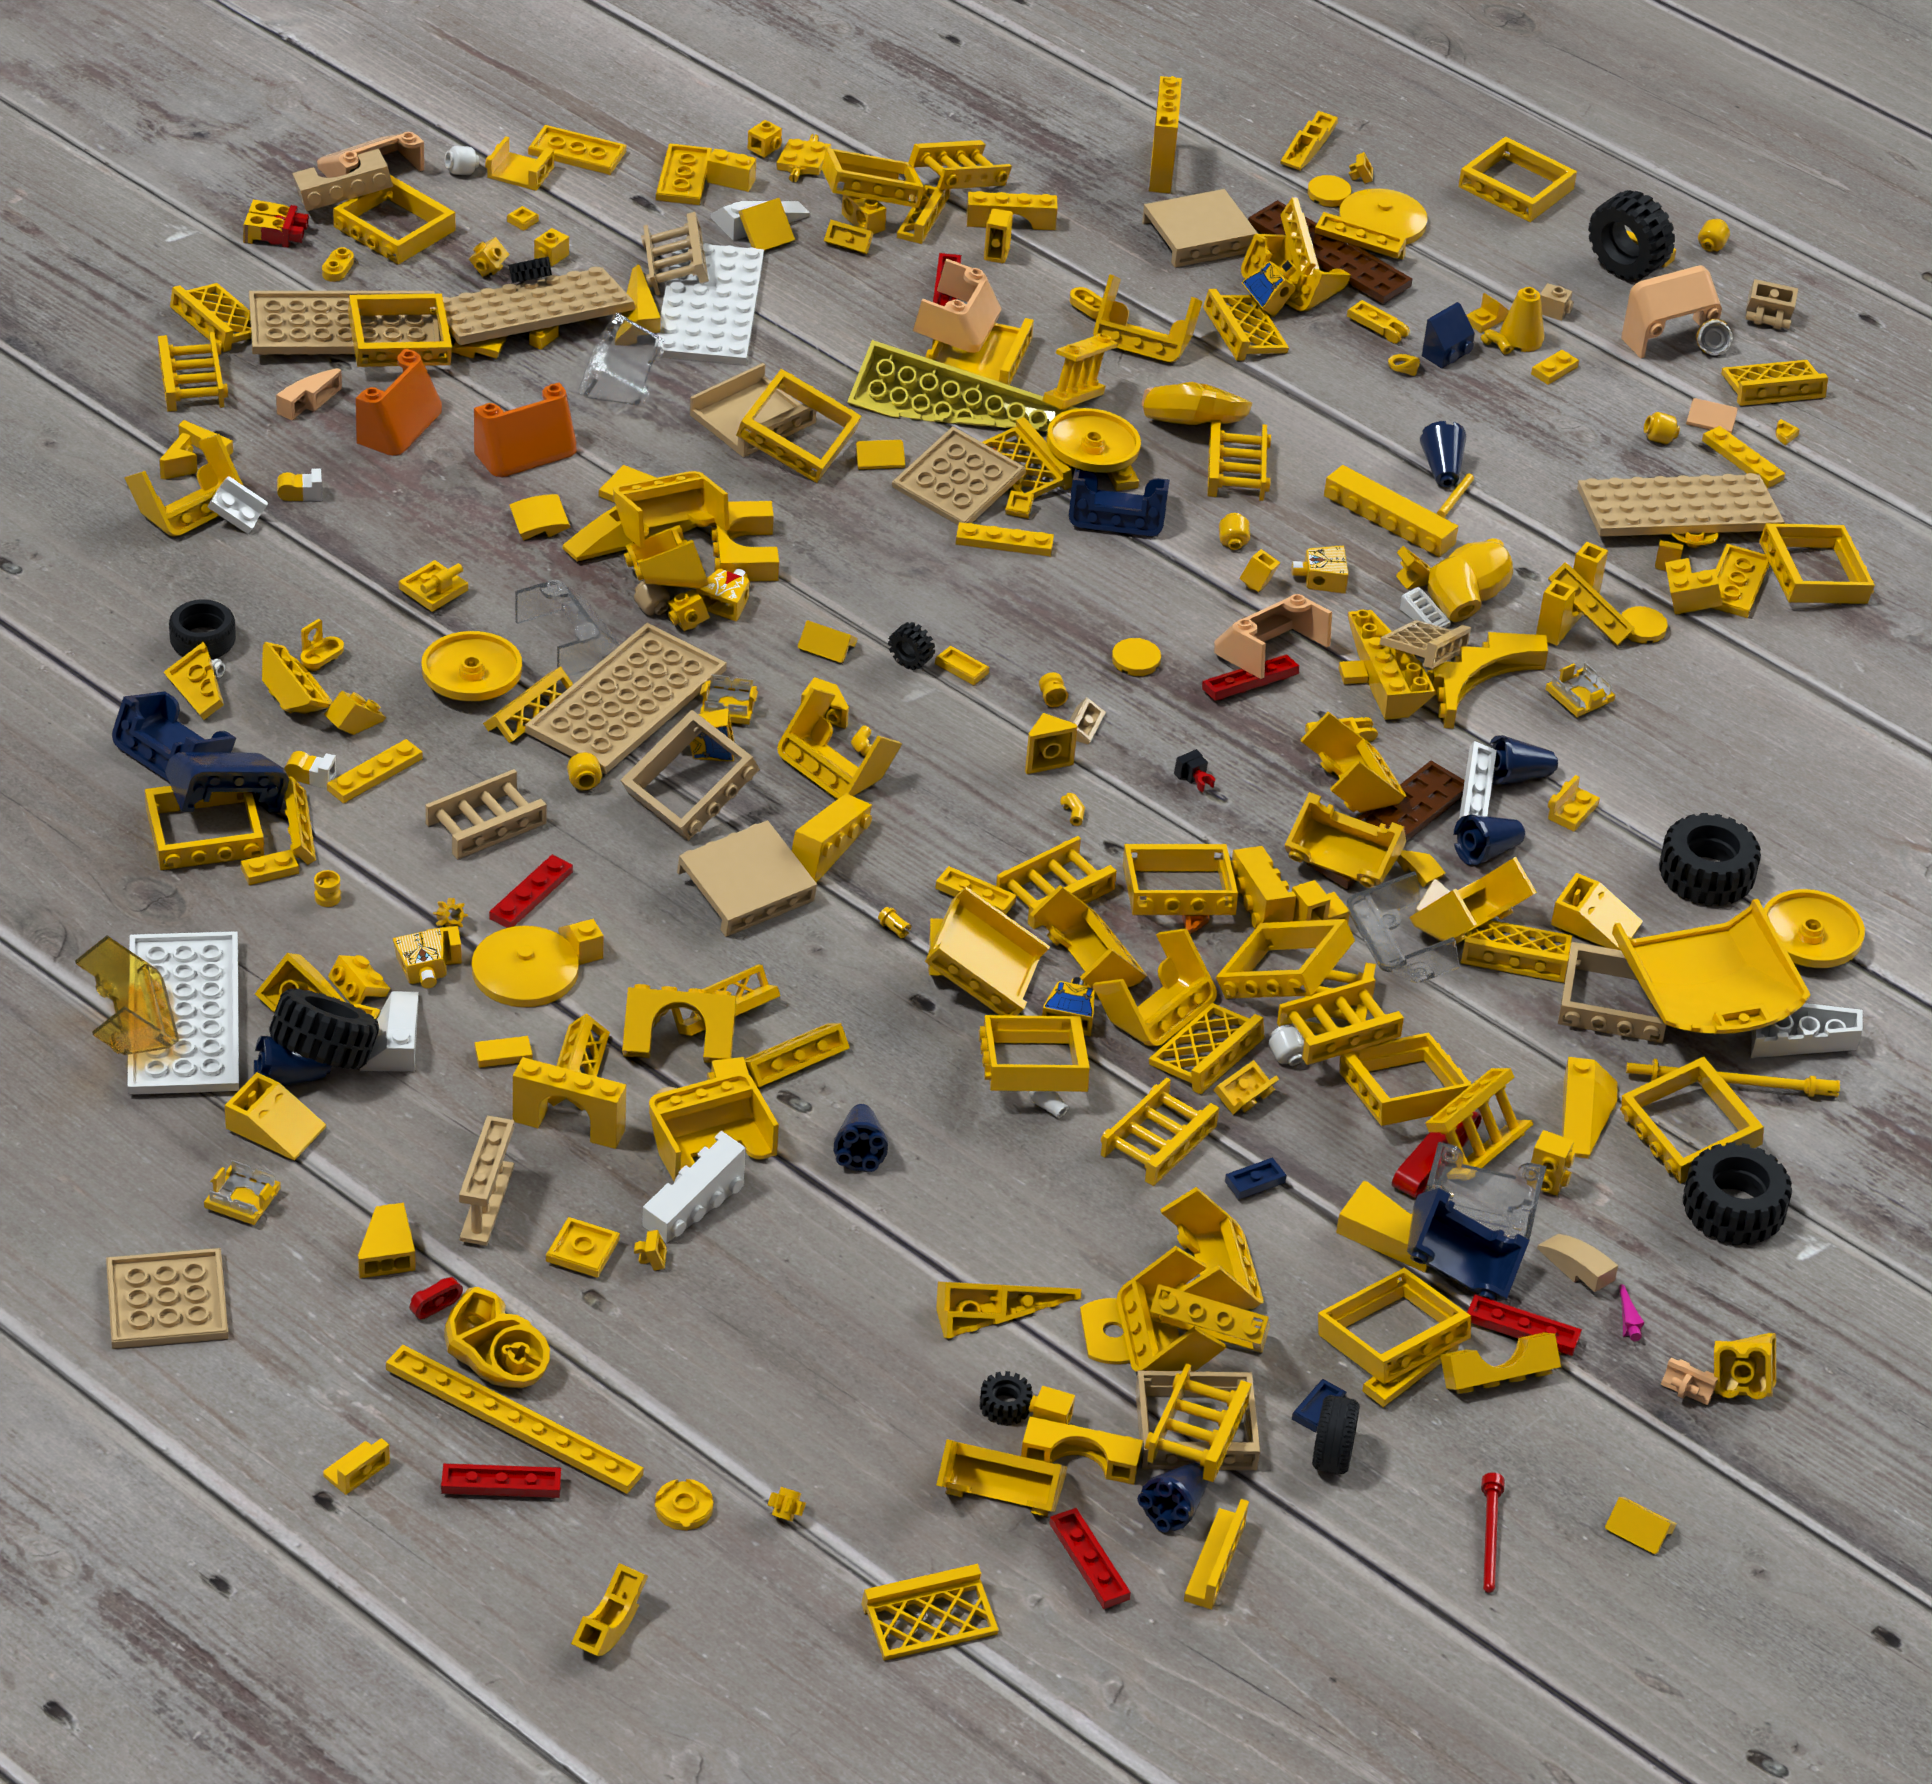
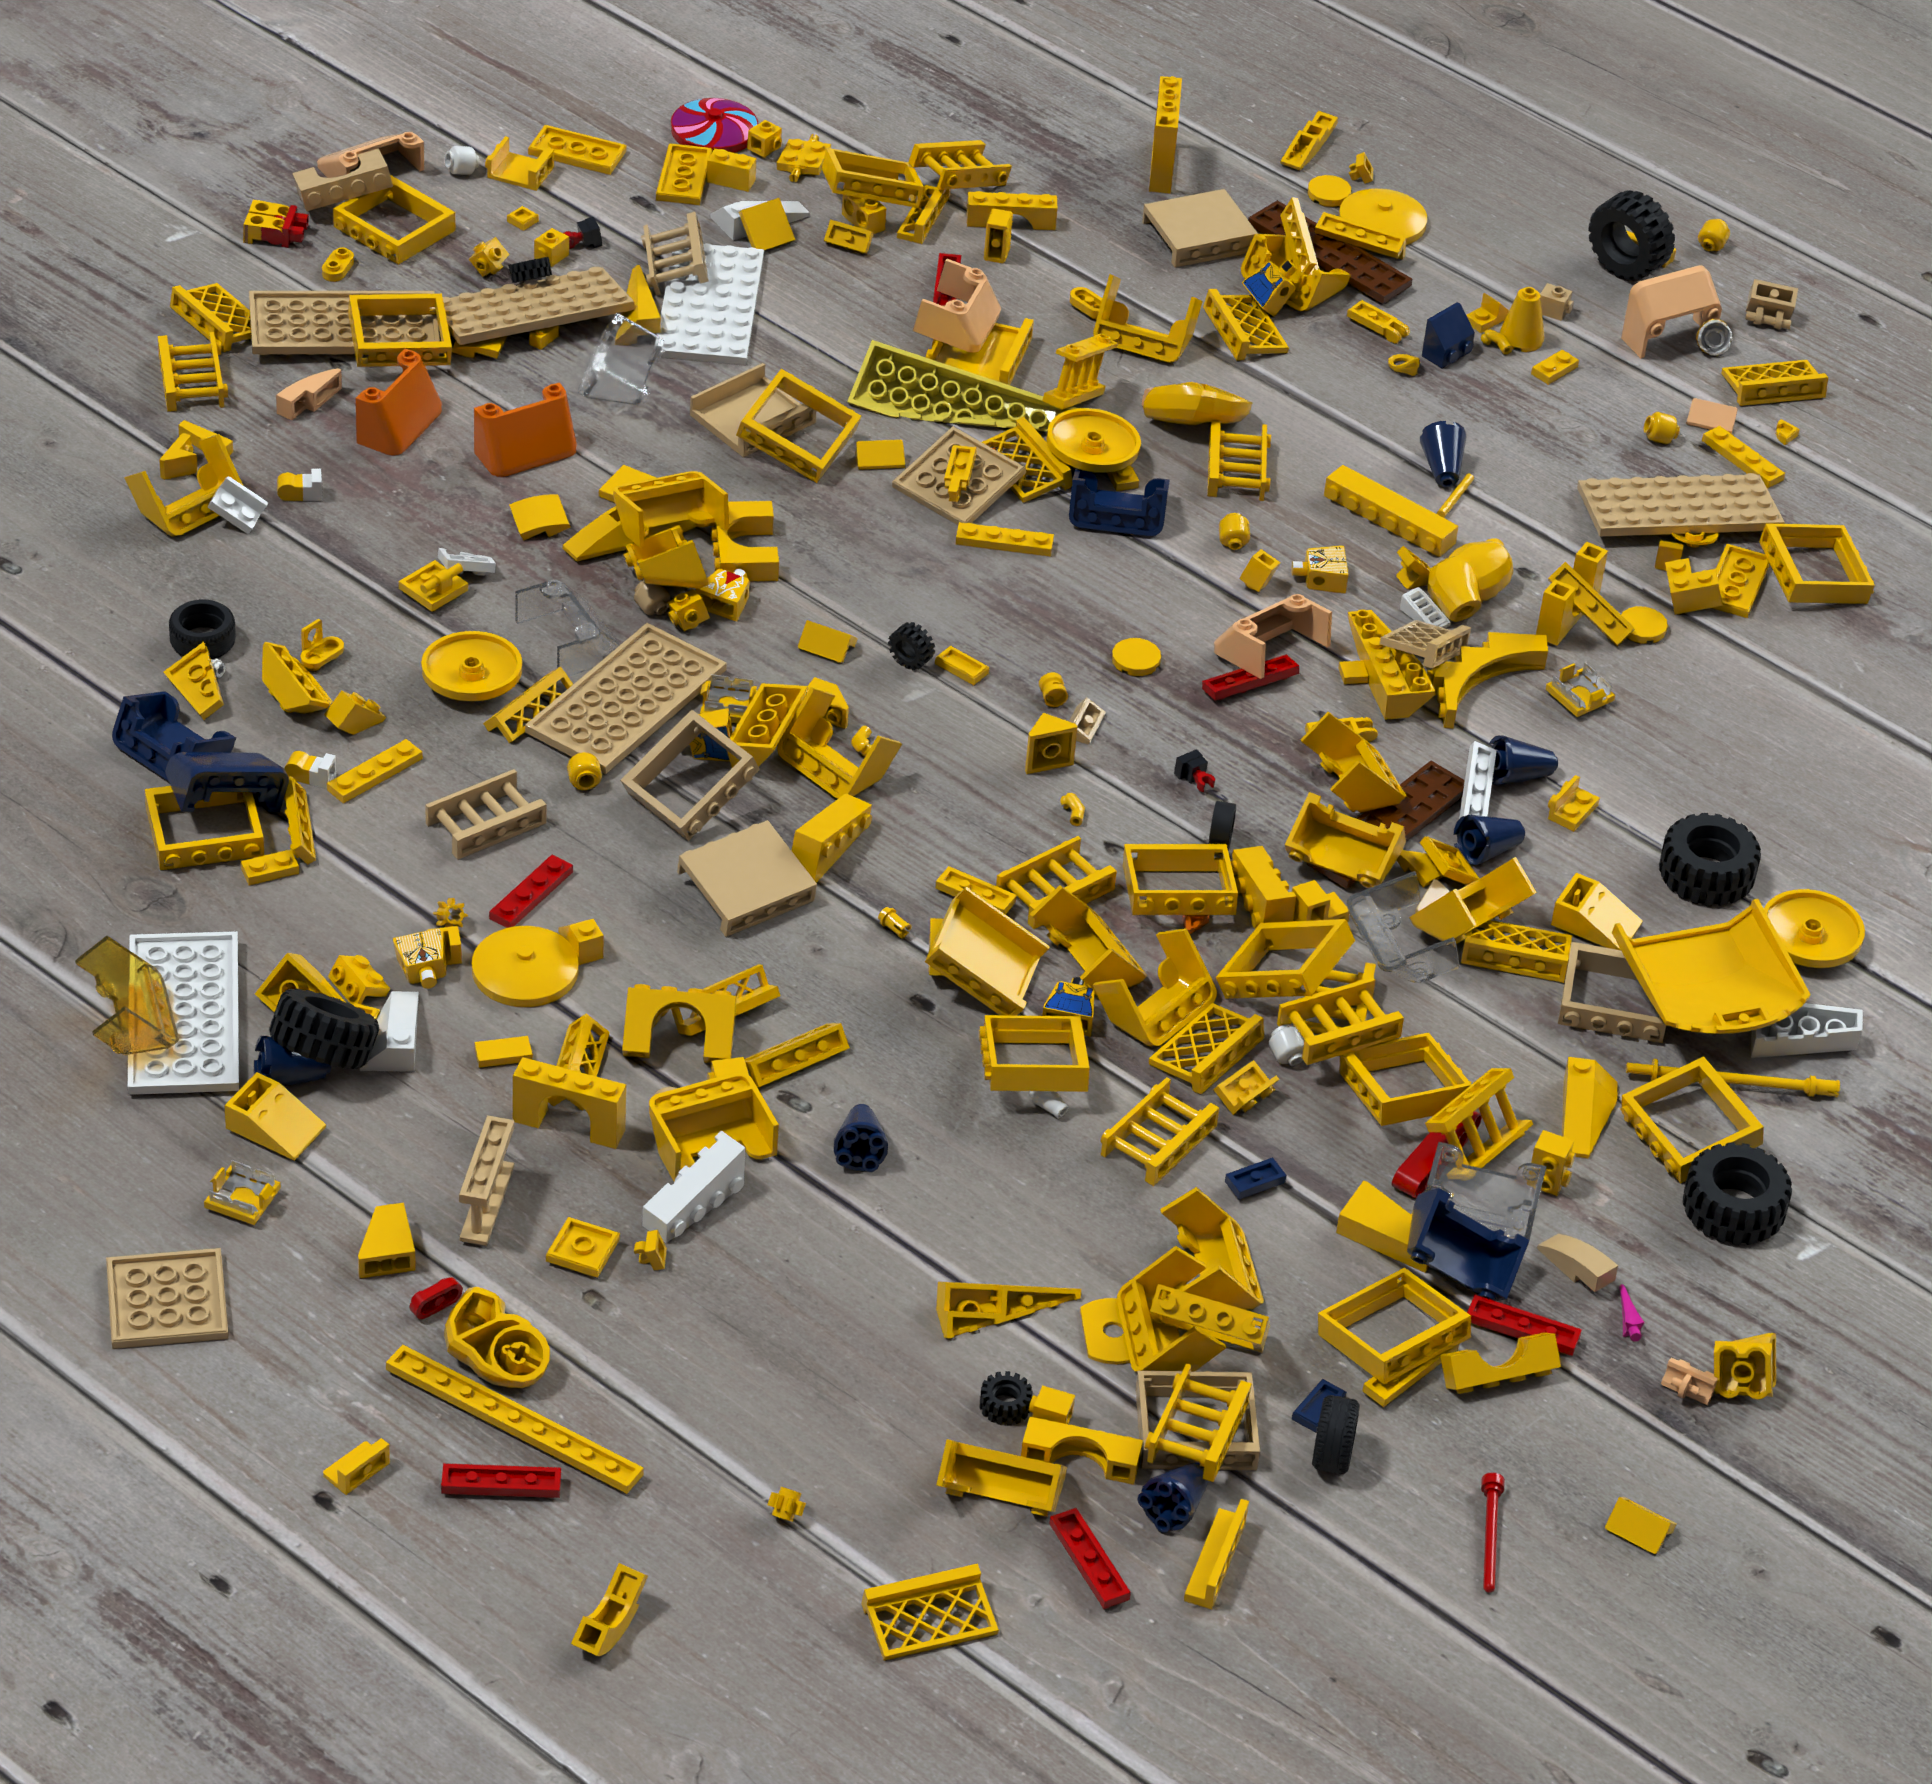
(327, 888): yellow wheel -> none
(477, 563): none -> white wing
(588, 233): none -> black piece
(684, 1504): yellow tile -> none
(713, 124): none -> dish
(766, 720): none -> yellow slope
(959, 470): none -> yellow hinge
(1019, 504): yellow tile -> none
(1222, 823): none -> black tyre
(1449, 861): none -> yellow plate
(1507, 197): yellow window -> none

